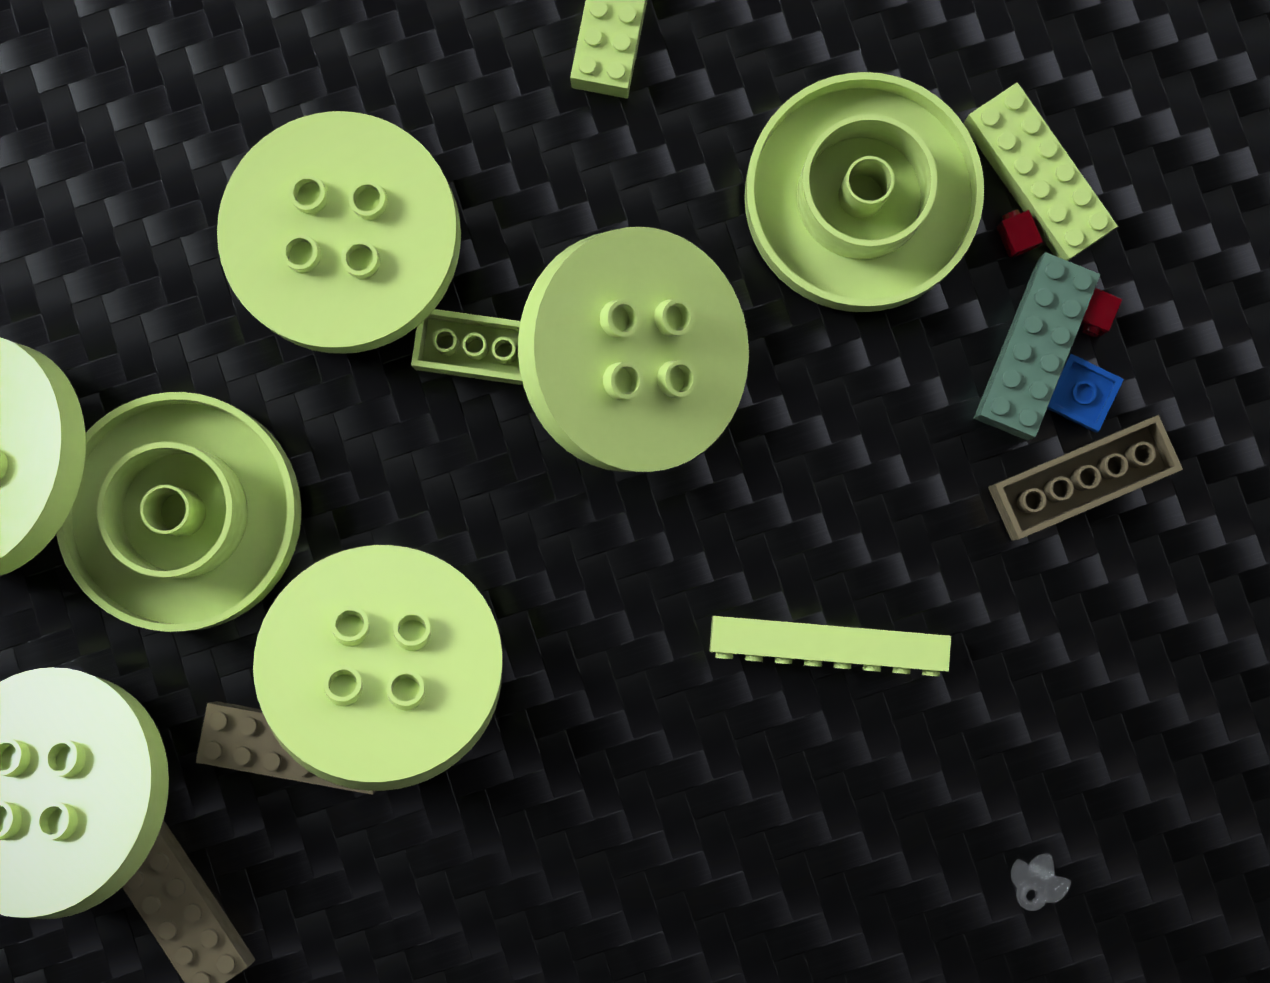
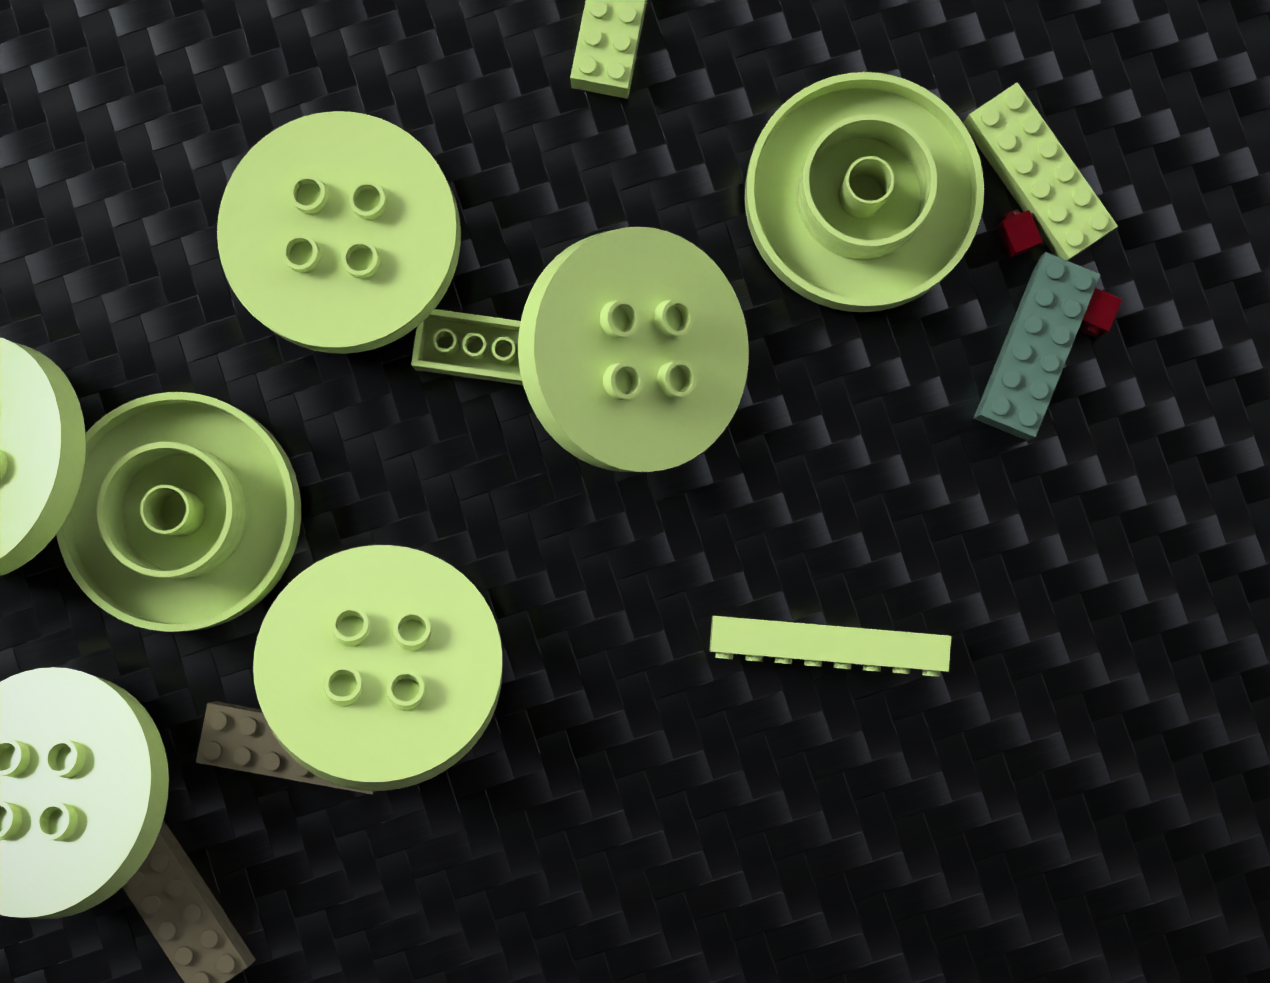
(1040, 878): clear plate -> none
(1084, 393): blue plate -> none
(1085, 478): dark tan brick -> none

